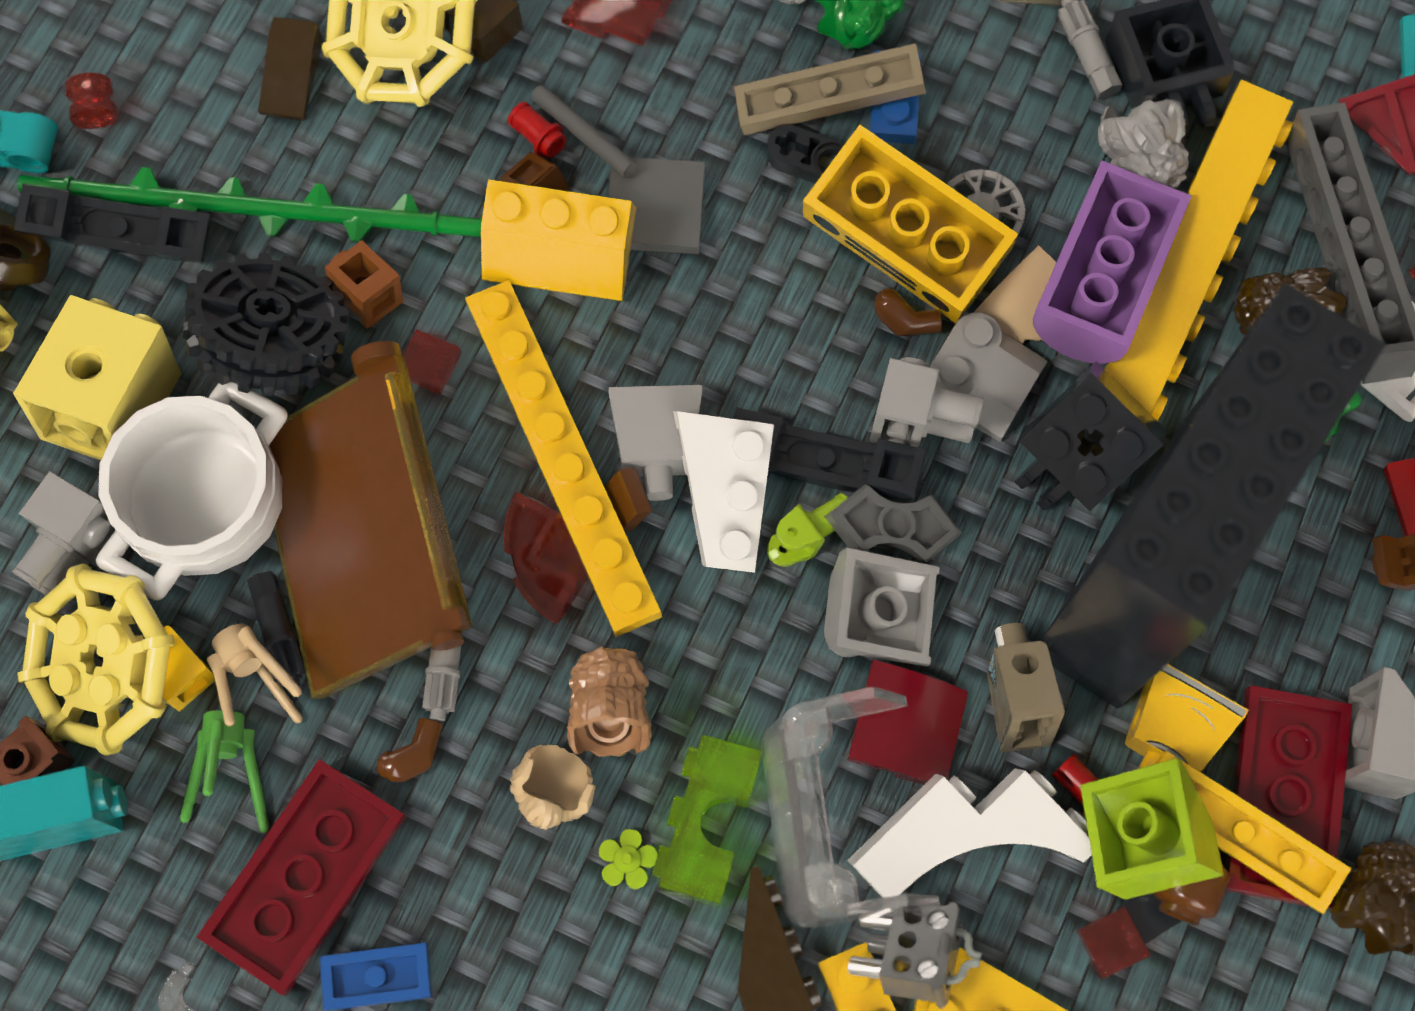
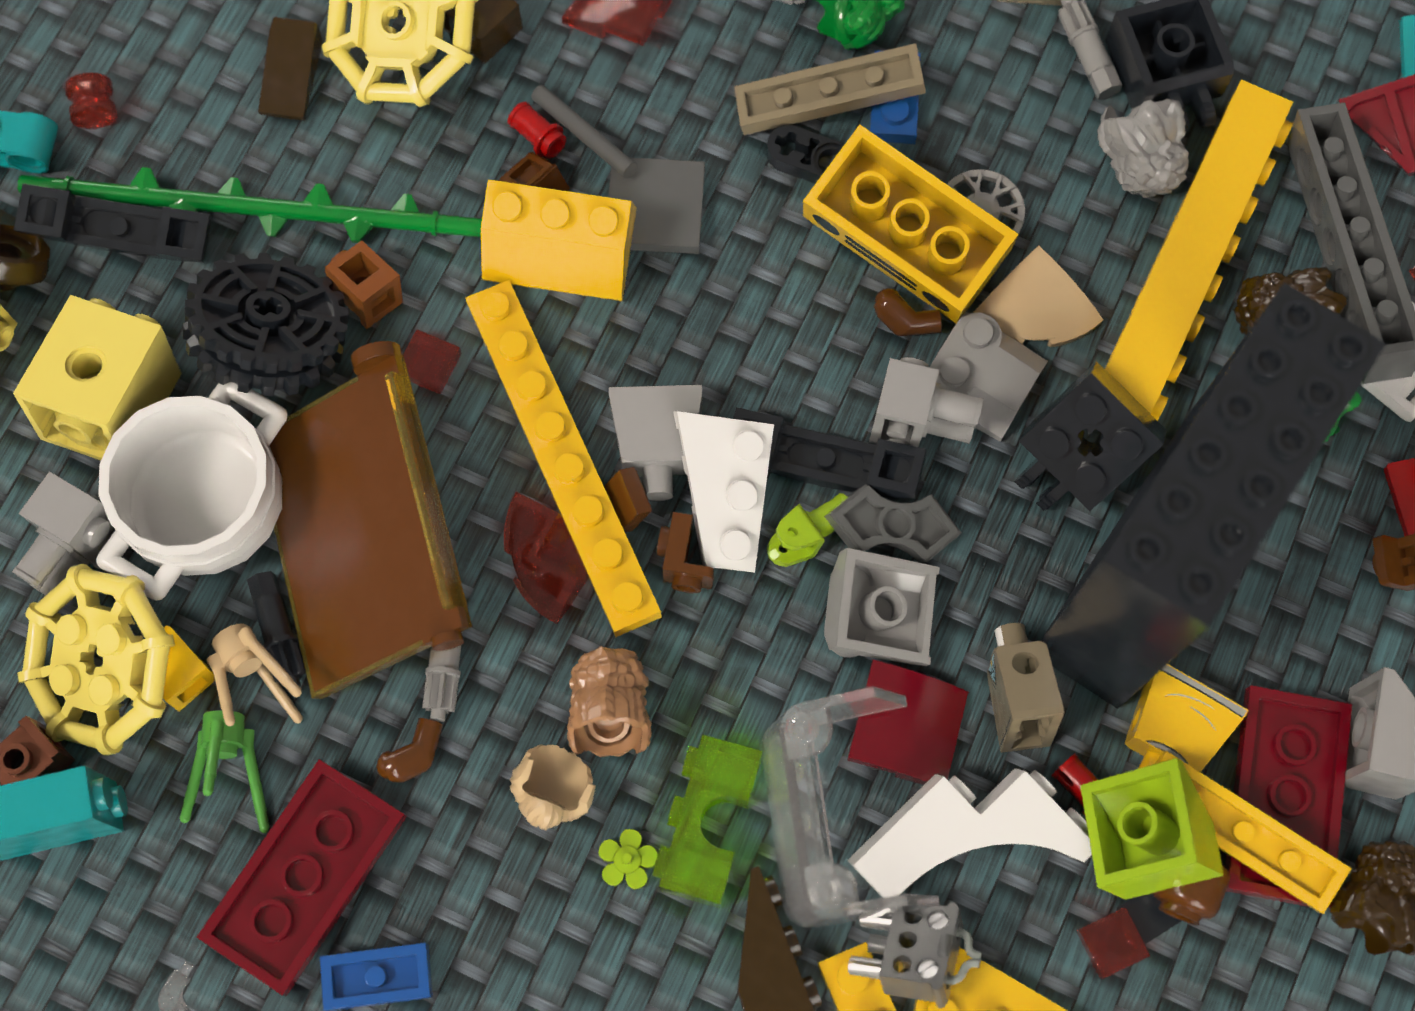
(675, 546): none -> reddish brown bracket
(1109, 265): medium lavender brick -> none

